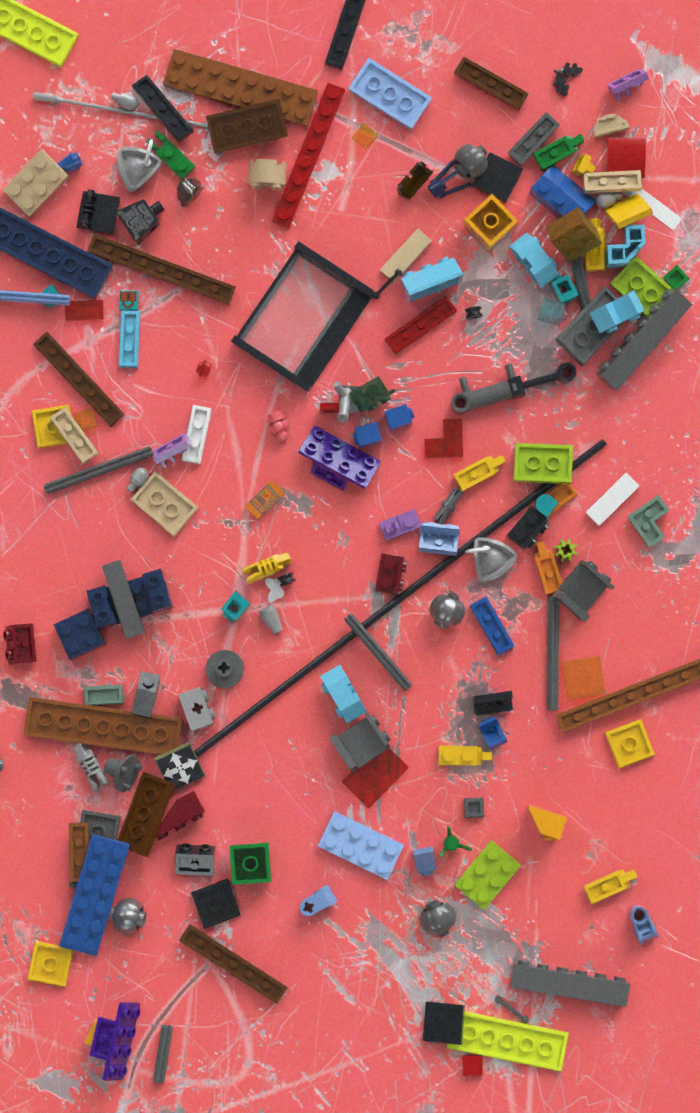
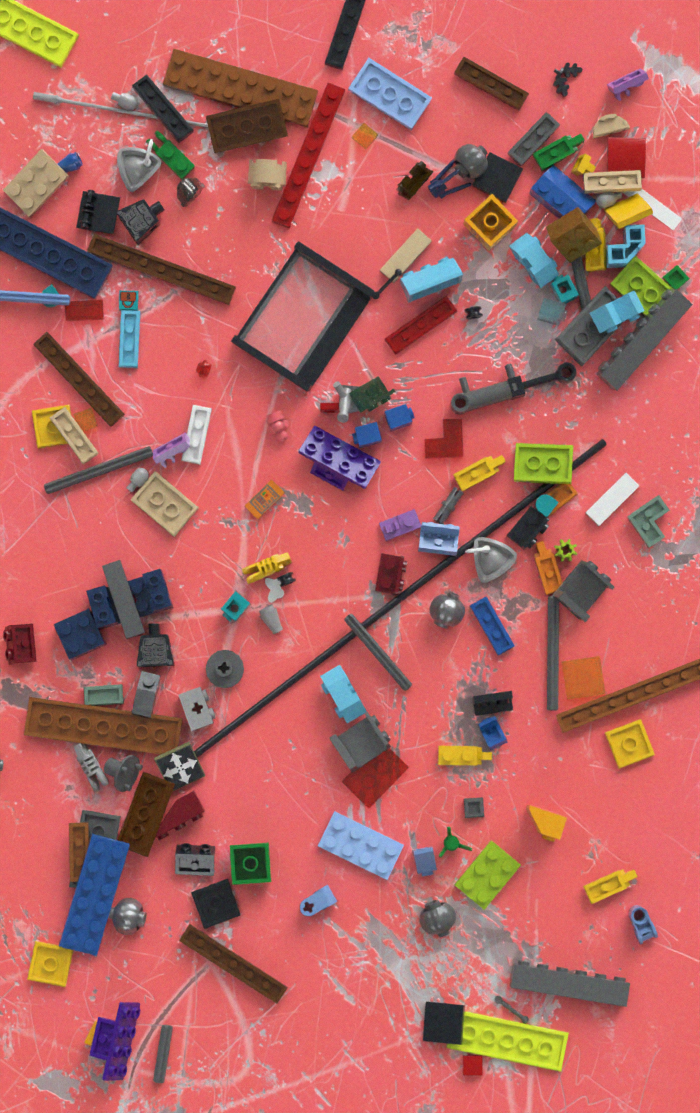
(155, 649): none -> torso

